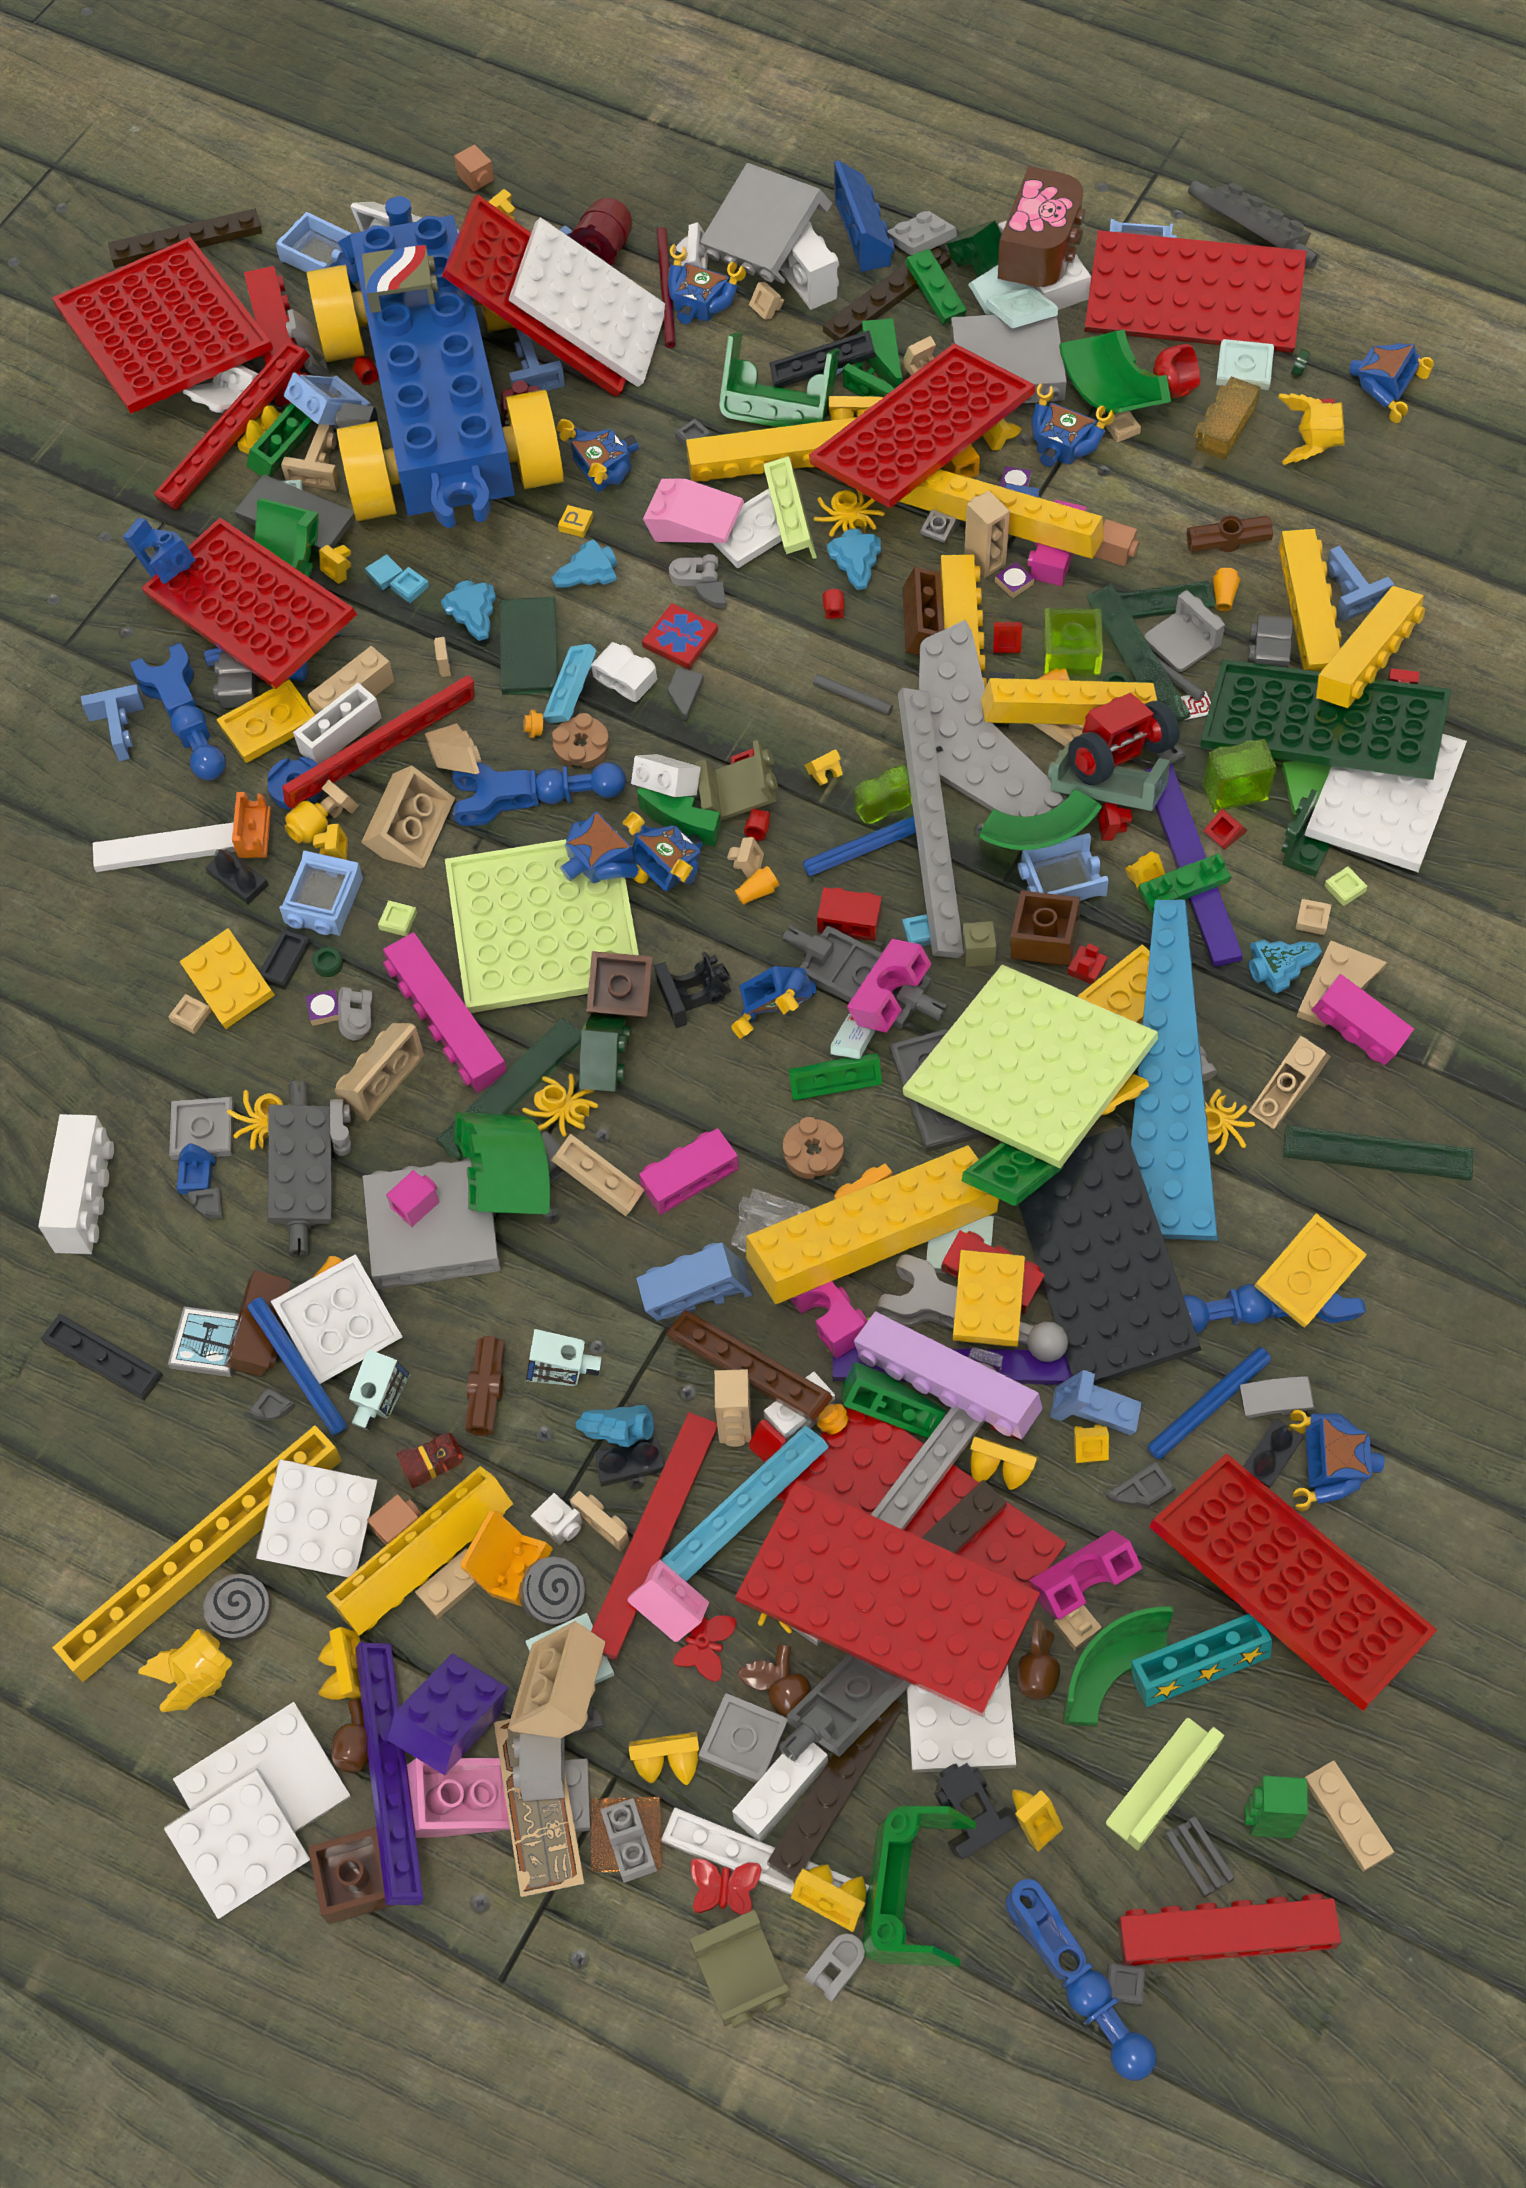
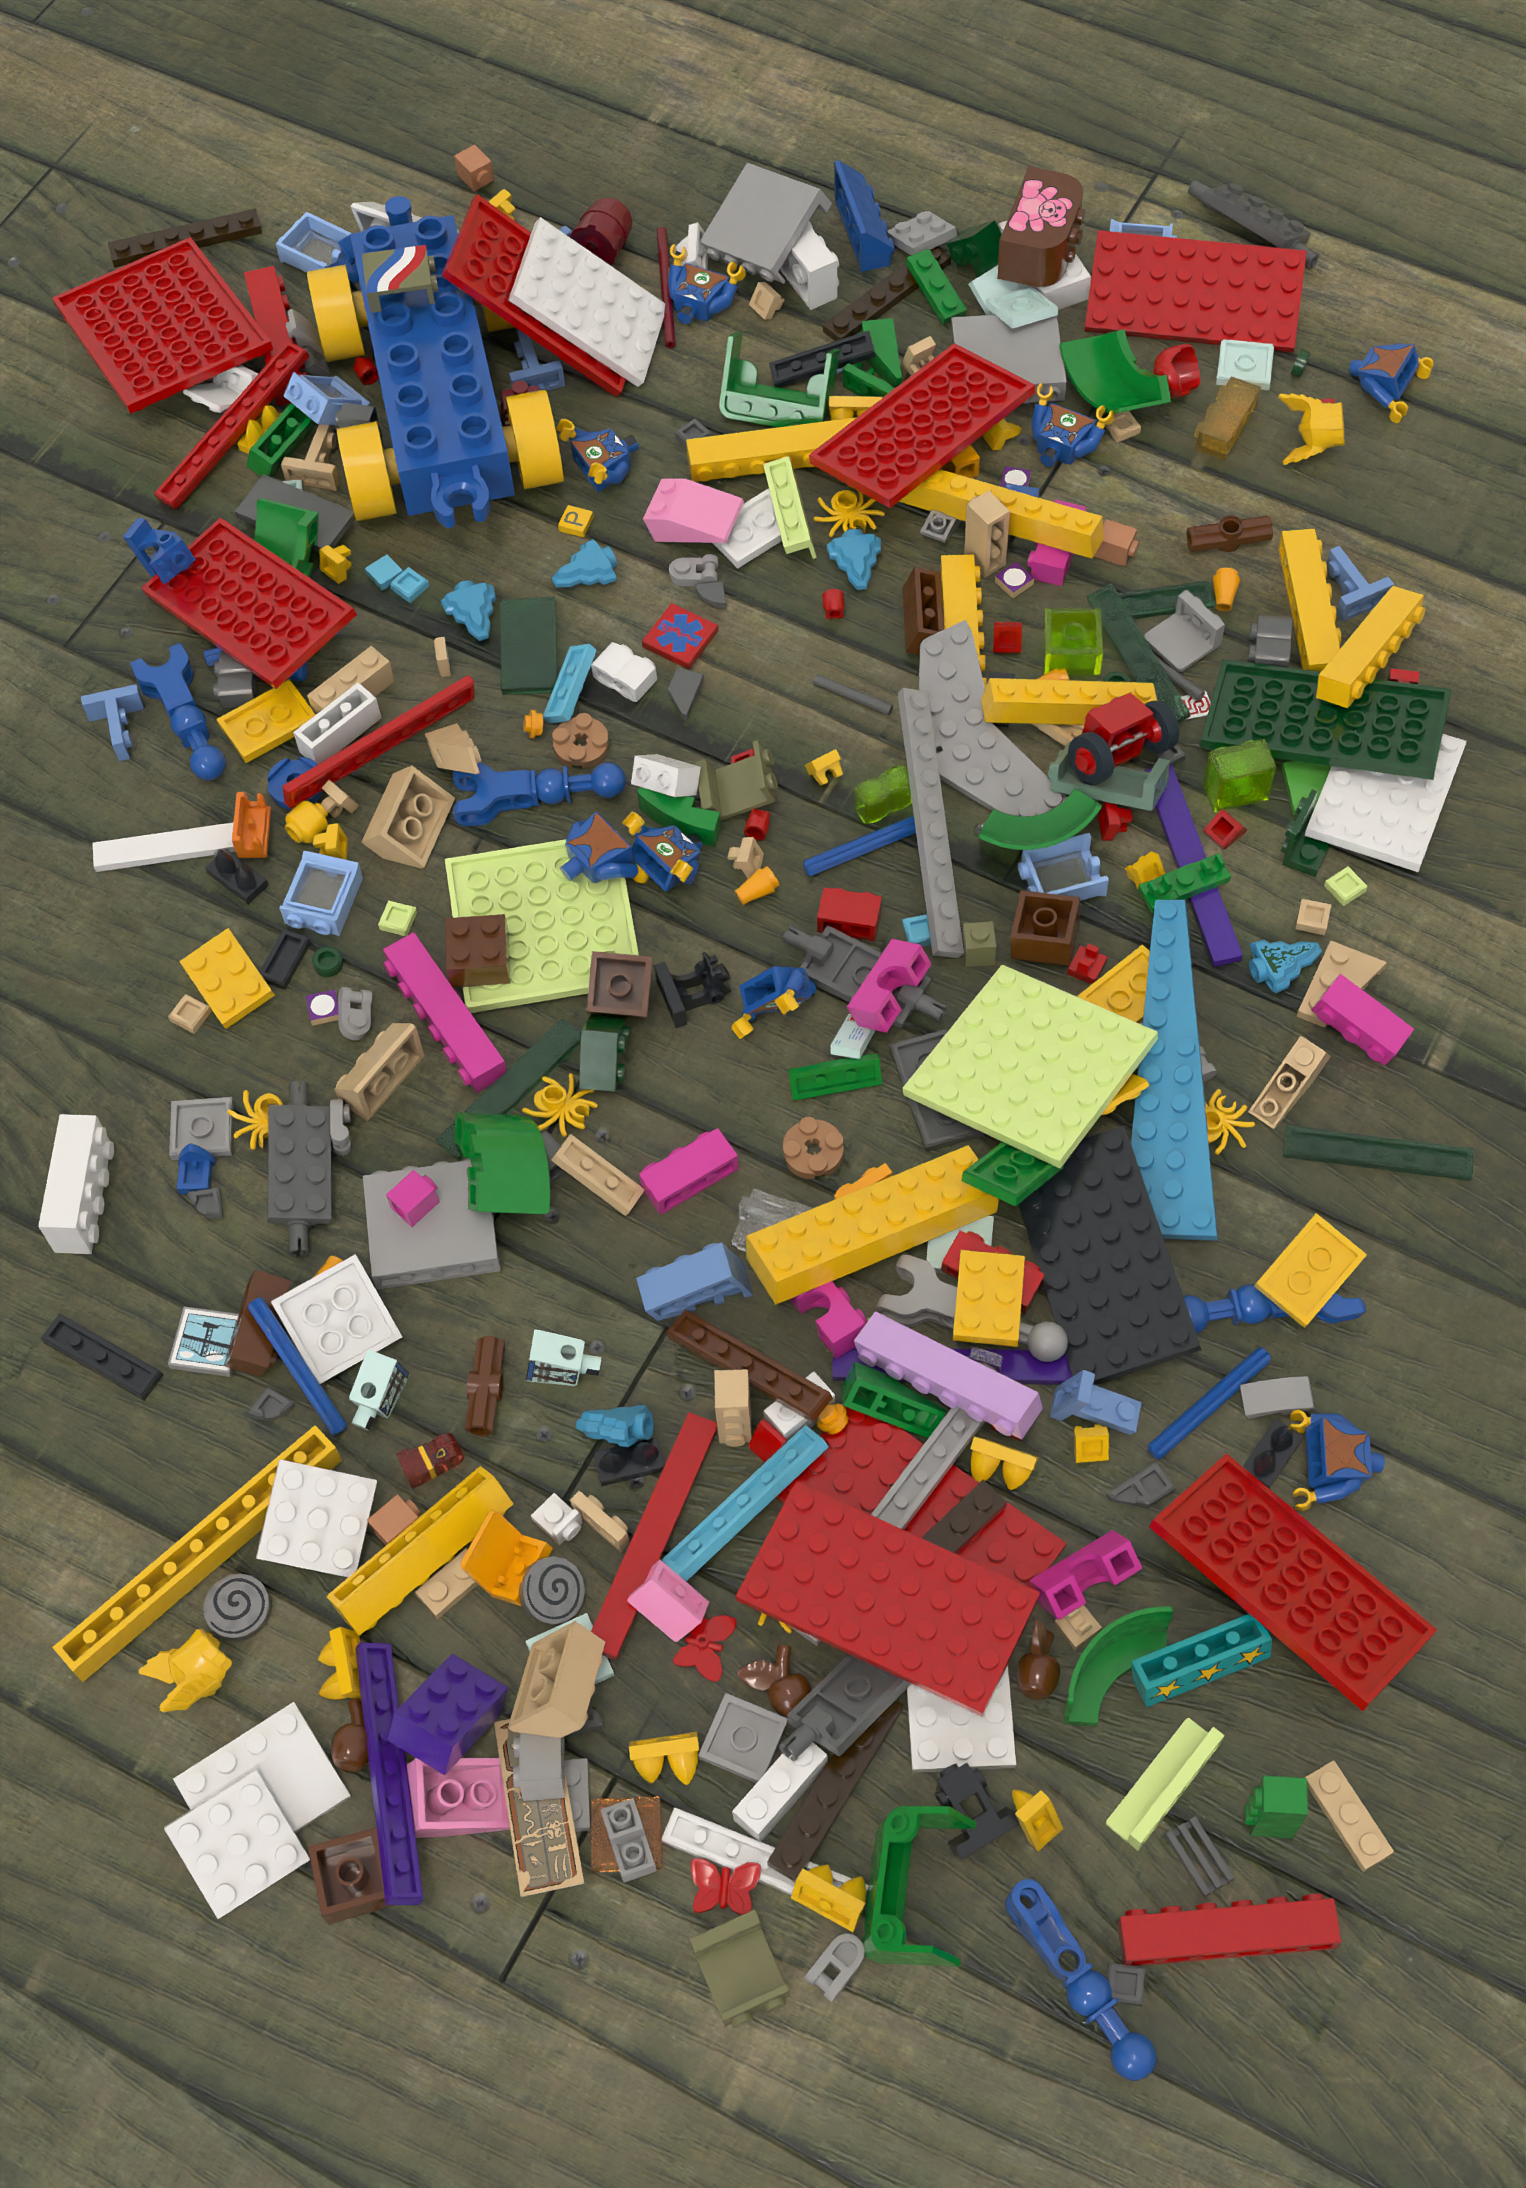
(477, 950): none -> reddish brown brick

